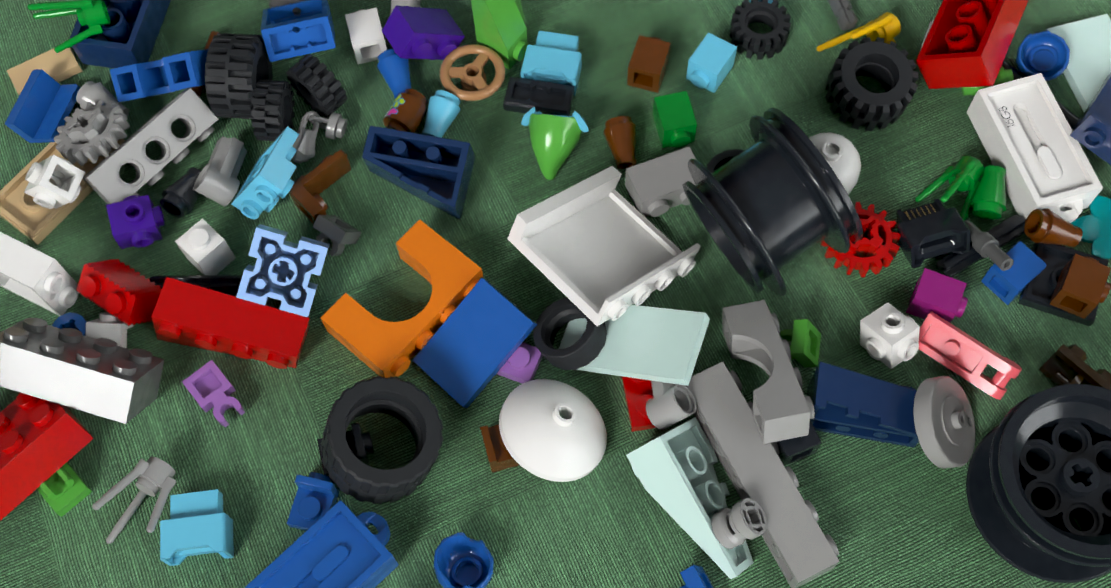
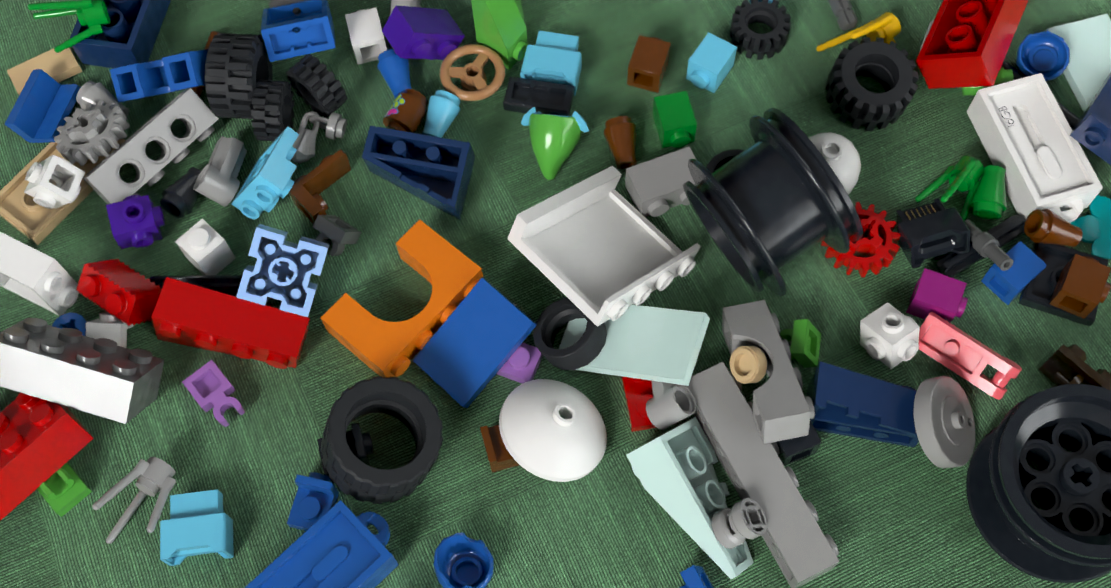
(748, 364): none -> tan tile

